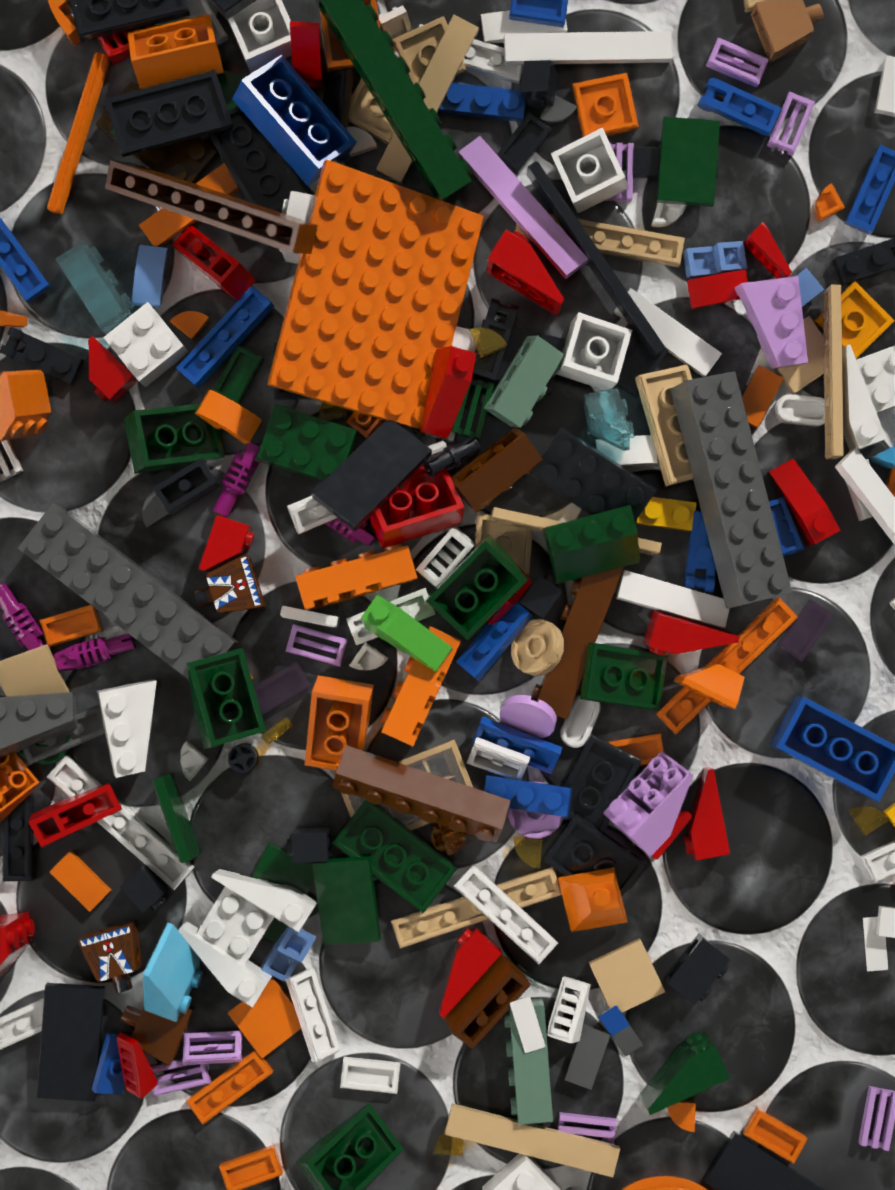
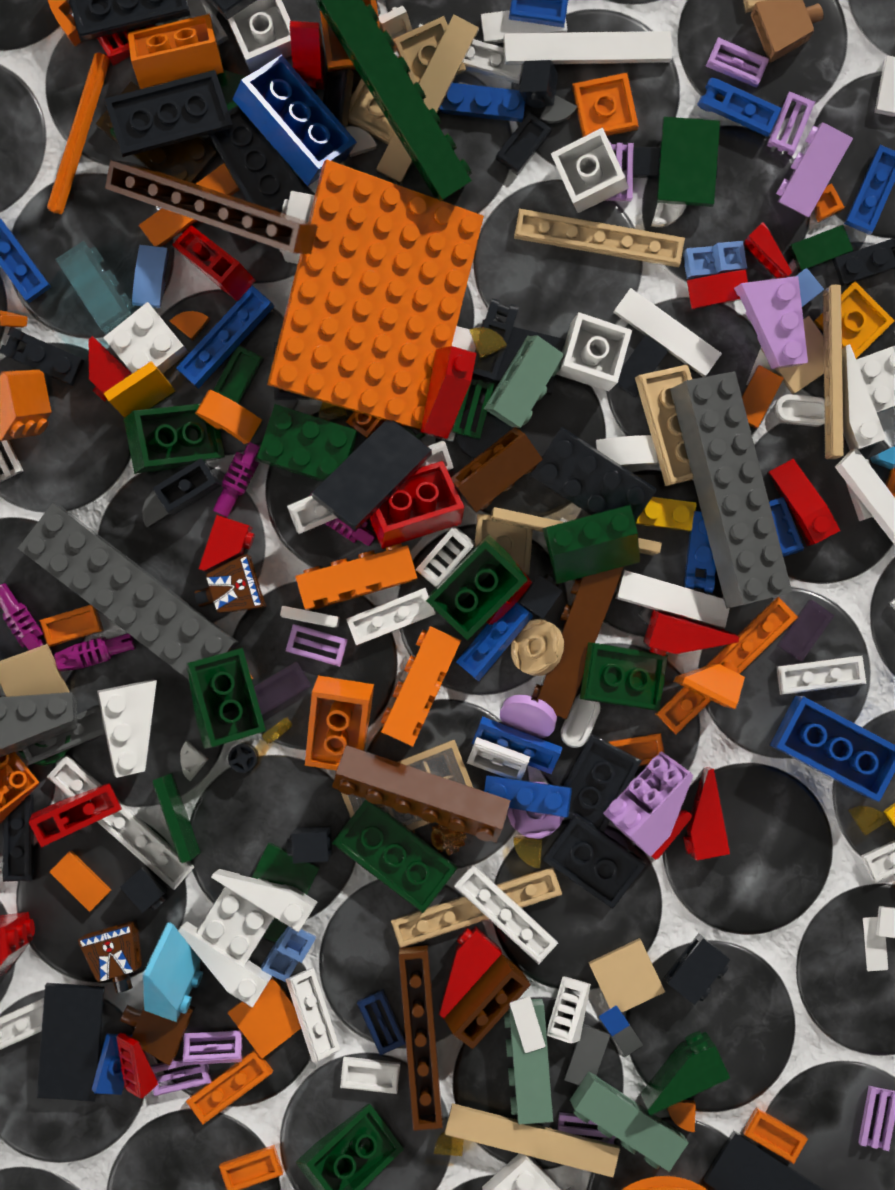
(139, 390): none -> light orange tile
(347, 900): dark green tile -> none
(368, 658): white tile -> none
(371, 999): none -> dark blue tile
(405, 633): bright green slope -> none
(420, 1038): none -> reddish brown brick
(451, 456): black pin -> none
(520, 268): red slope -> none
(523, 207): lavender tile -> none
(592, 899): orange slope -> none
(595, 260): black tile -> none
(607, 418): clear light blue slope -> none
(628, 1121): none -> sand green brick
(813, 168): none -> lavender wedge
(820, 248): none -> dark green tile
(821, 675): none -> white tile

